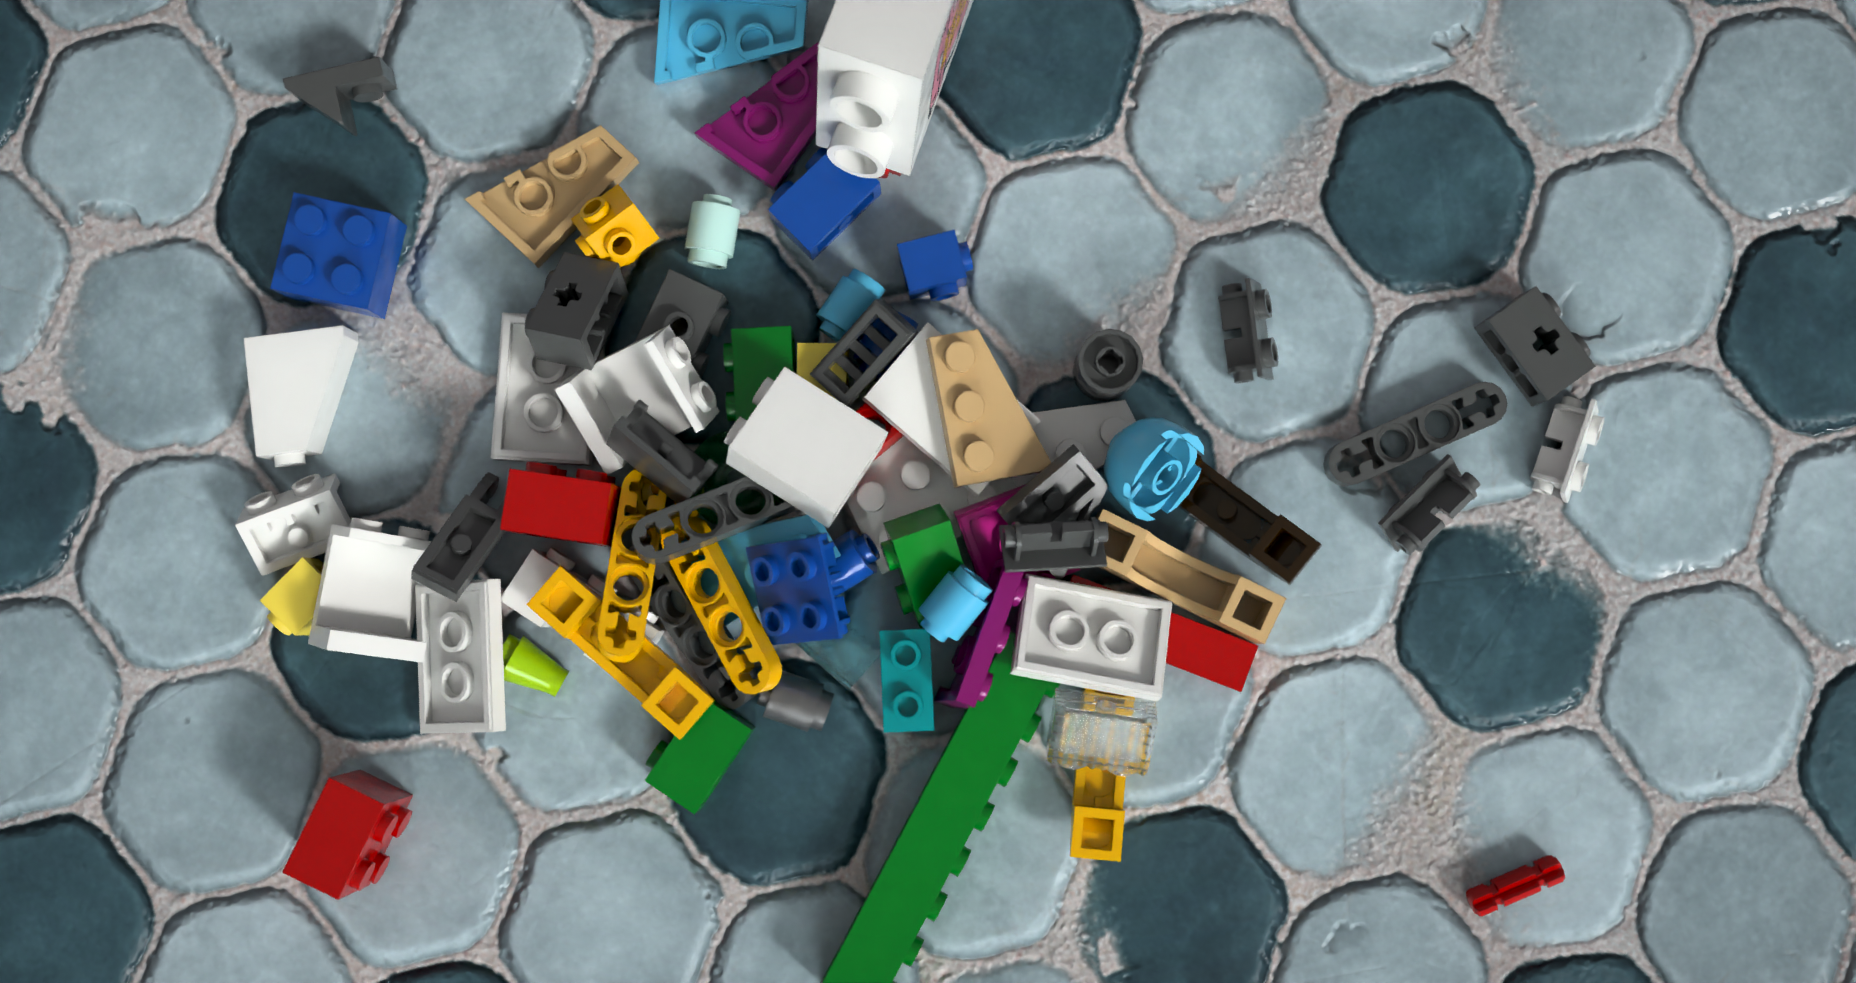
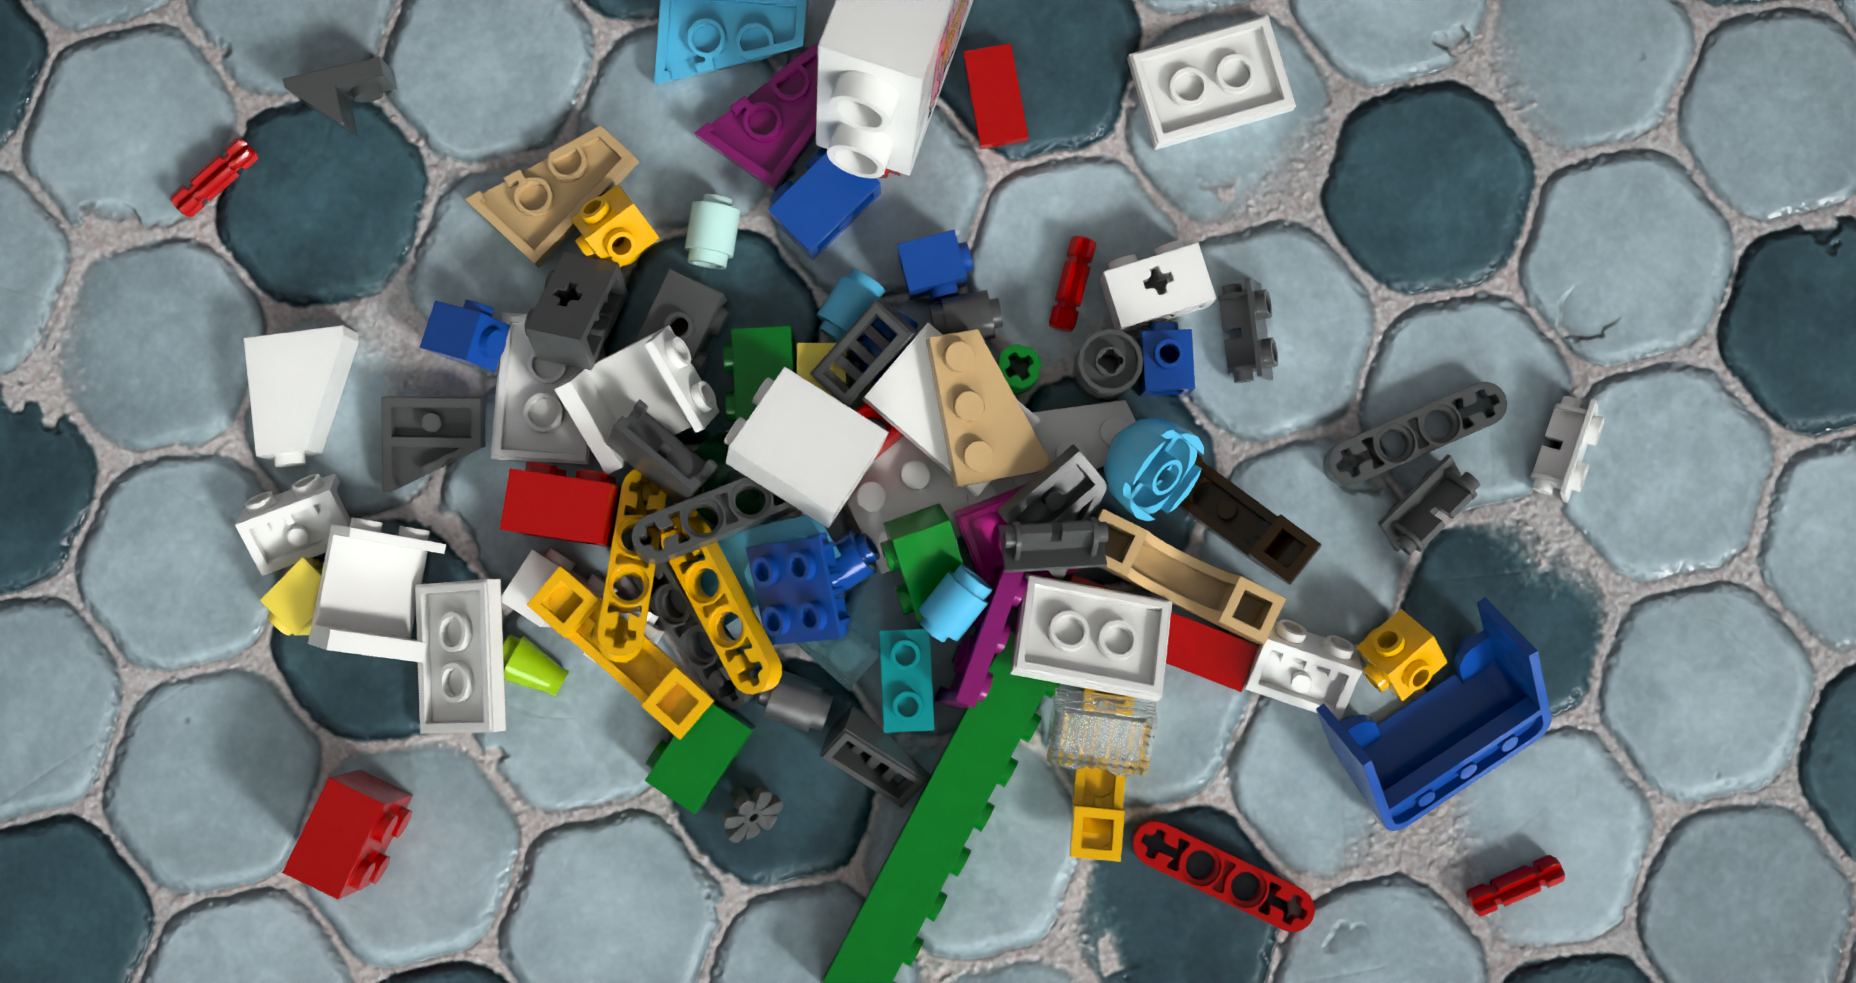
(214, 177): none -> red axle
(339, 255): blue brick -> none
(427, 435): none -> dark grey wing
(462, 543): dark grey hinge -> none
(466, 334): none -> blue brick
(750, 813): none -> dark grey plant
(859, 733): none -> dark grey slope
(967, 313): none -> dark grey brick
(995, 96): none -> red tile
(1020, 355): none -> green bush
(1072, 283): none -> red axle
(1166, 360): none -> blue brick
(1186, 287): none -> white brick
(1211, 82): none -> white tile
(1220, 878): none -> red beam
(1305, 668): none -> white bracket
(1400, 656): none -> yellow brick
(1451, 732): none -> blue windscreen
(1510, 339): dark grey brick -> none

